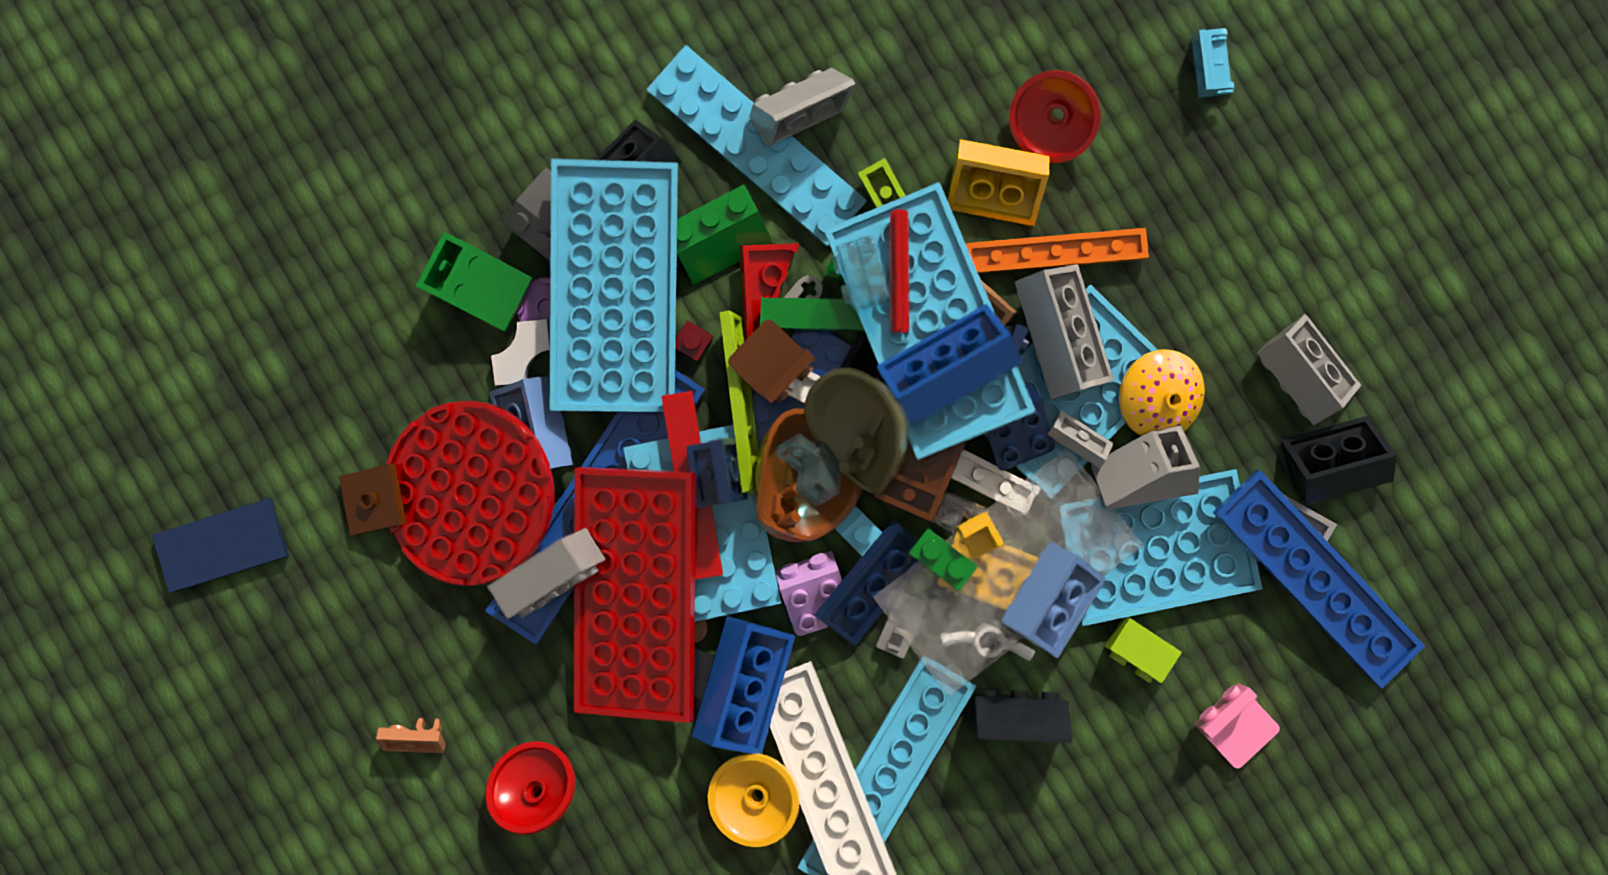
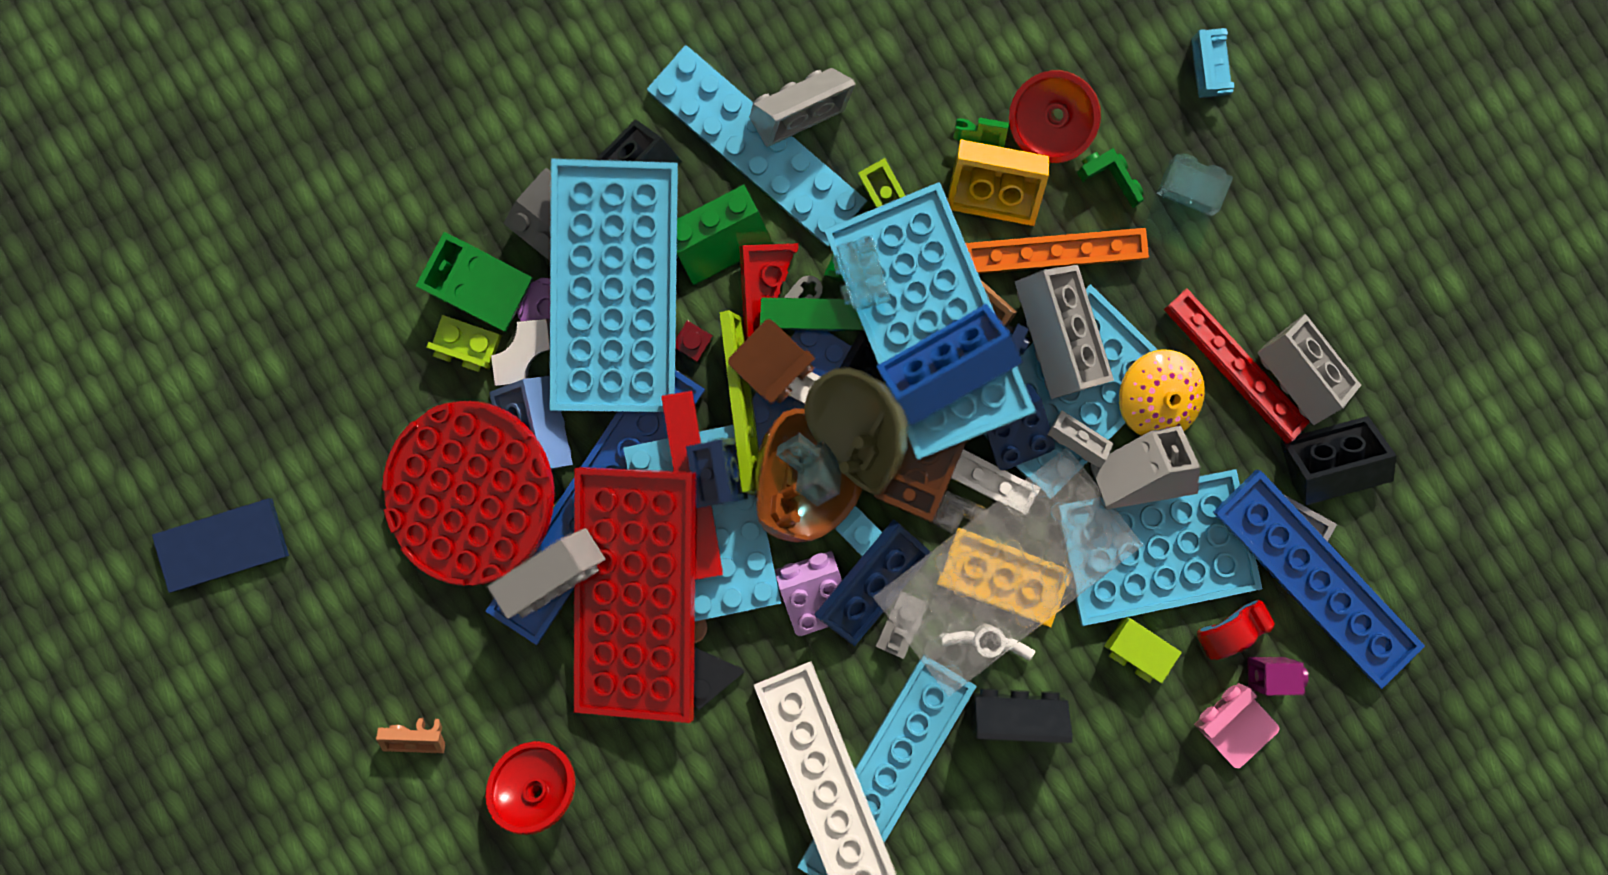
(372, 499): reddish brown plate -> none
(464, 343): none -> lime bracket
(742, 814): yellow dish -> none
(743, 686): blue slope -> none
(899, 271): red axle -> none
(943, 559): green plate -> none
(979, 535): yellow panel -> none
(986, 131): none -> green plate
(1053, 599): medium blue slope -> none
(1118, 167): none -> green bracket
(1195, 184): none -> clear light blue brick
(1237, 366): none -> red tile
(1237, 631): none -> red animal
(1276, 675): none -> magenta brick

